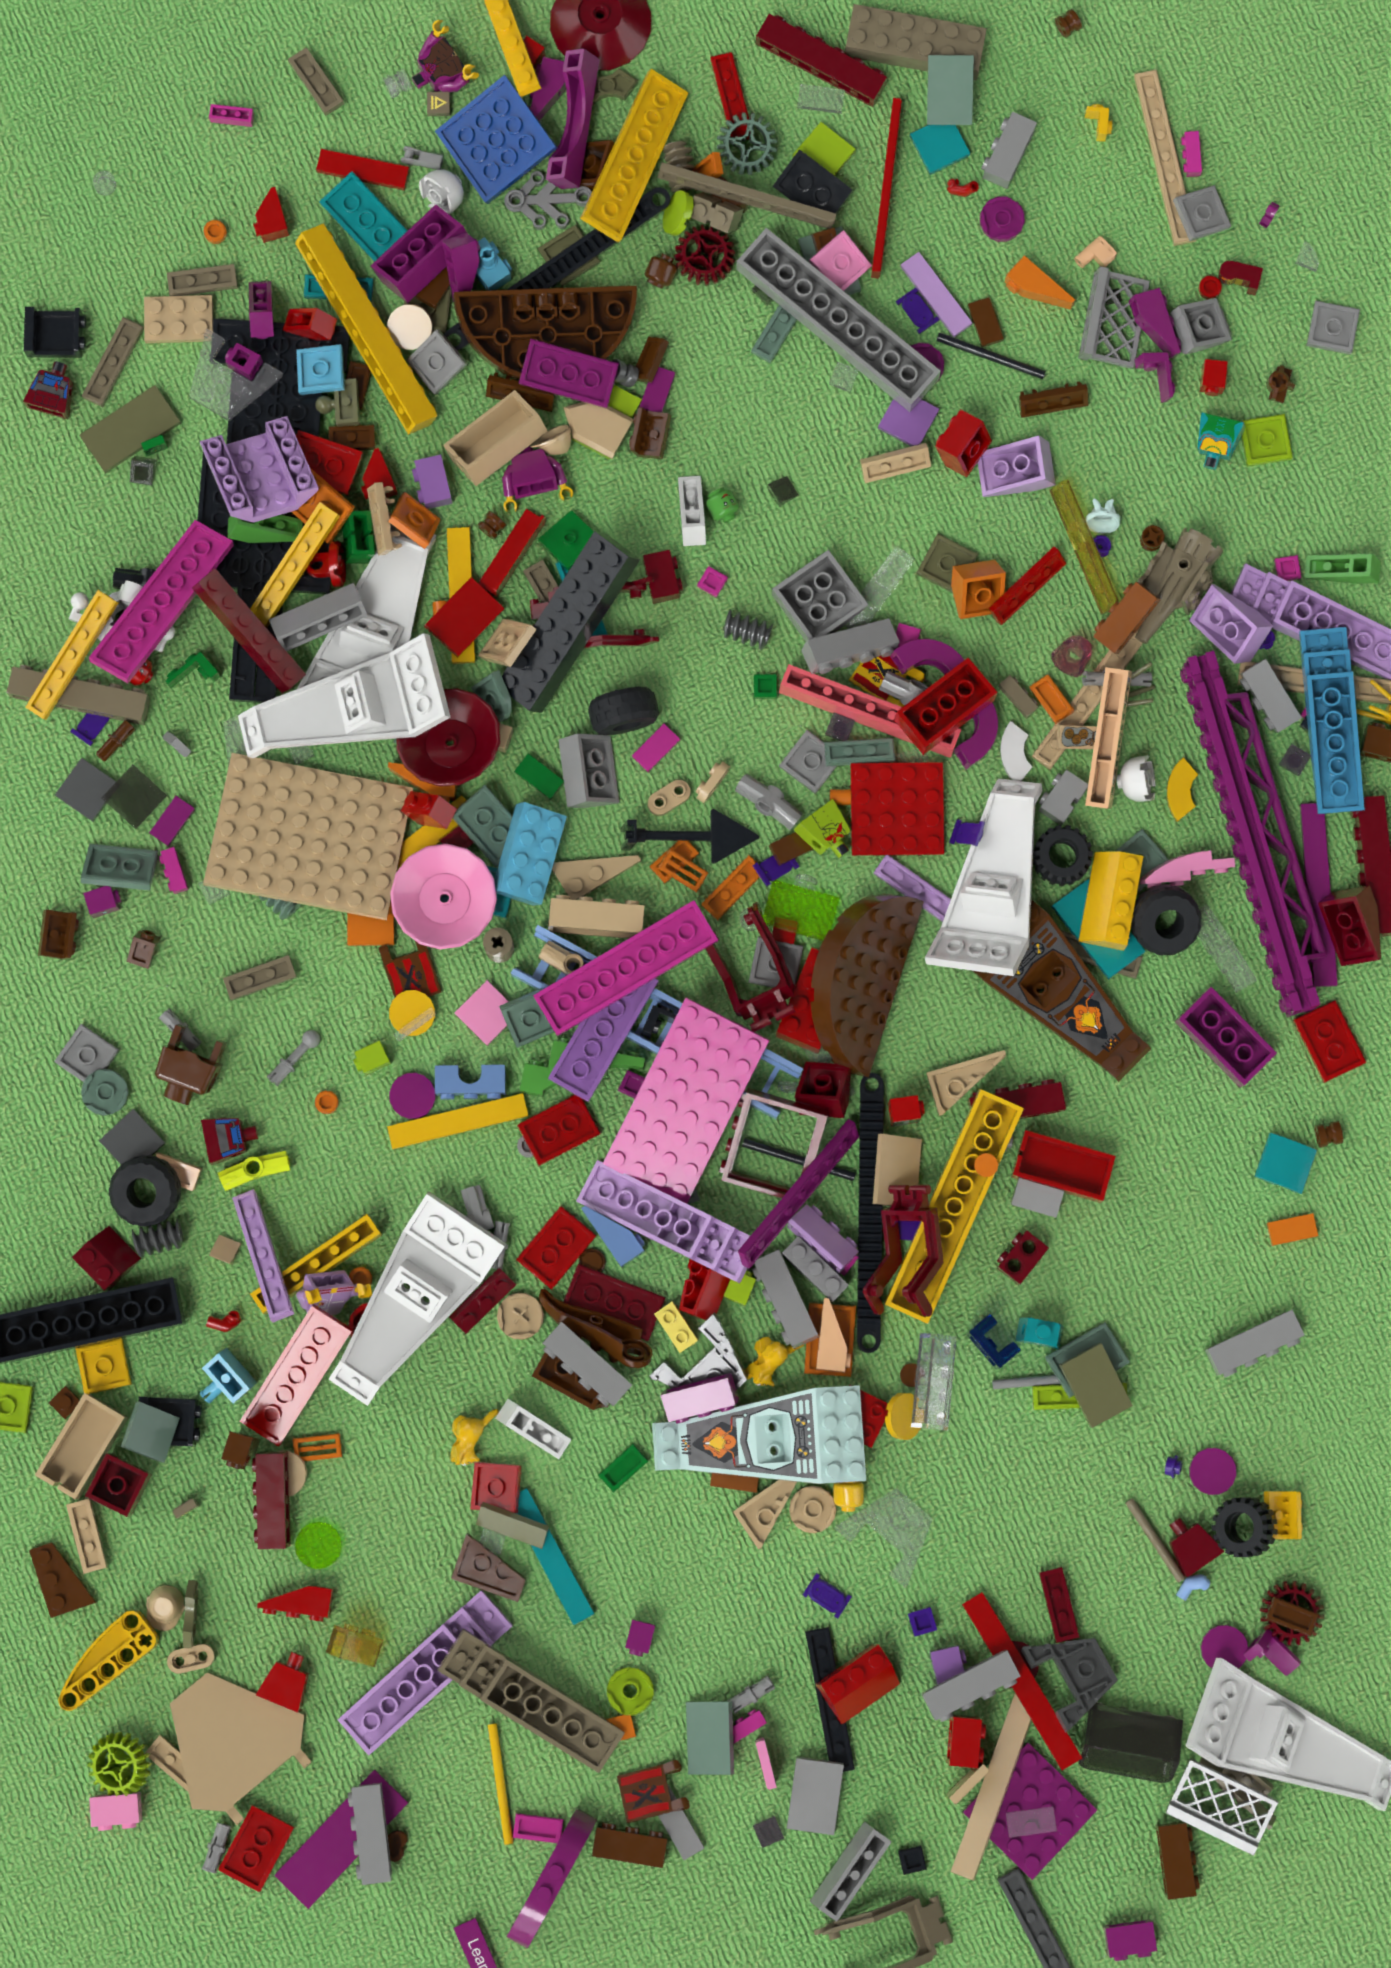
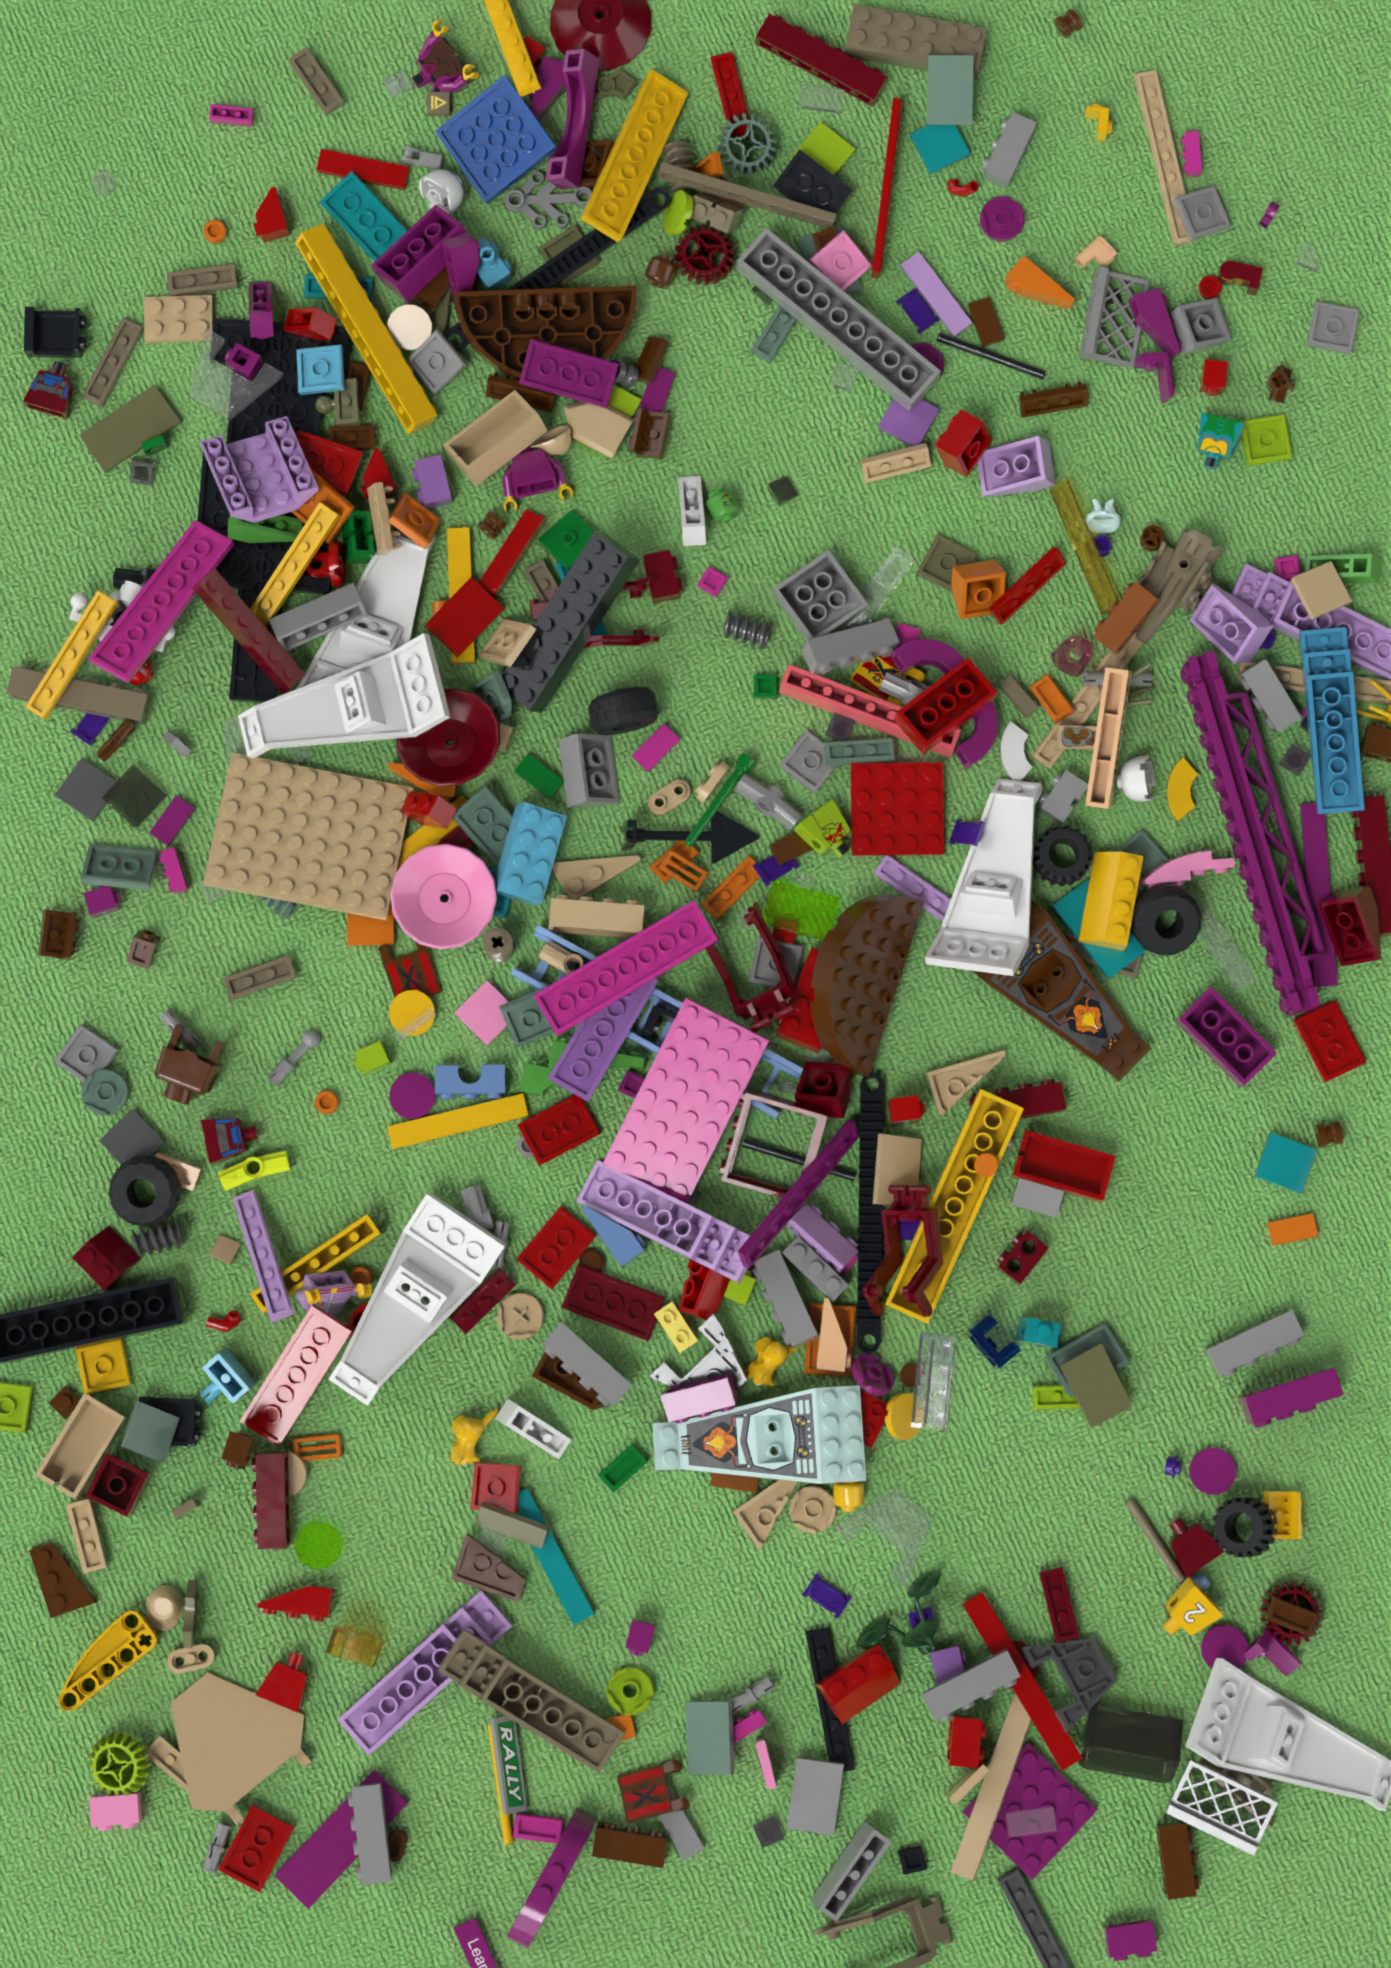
(192, 663): green bracket -> none
(508, 1765): none -> tile
(601, 1331): reddish brown animal -> none
(743, 765): none -> green piece
(841, 796): orange hinge -> none
(872, 1374): none -> magenta tile
(920, 1636): none -> dark green plant
(1025, 1382): light grey piece -> none
(1190, 1609): none -> yellow torso
(1290, 1396): none -> magenta brick
(1321, 590): none -> tan tile

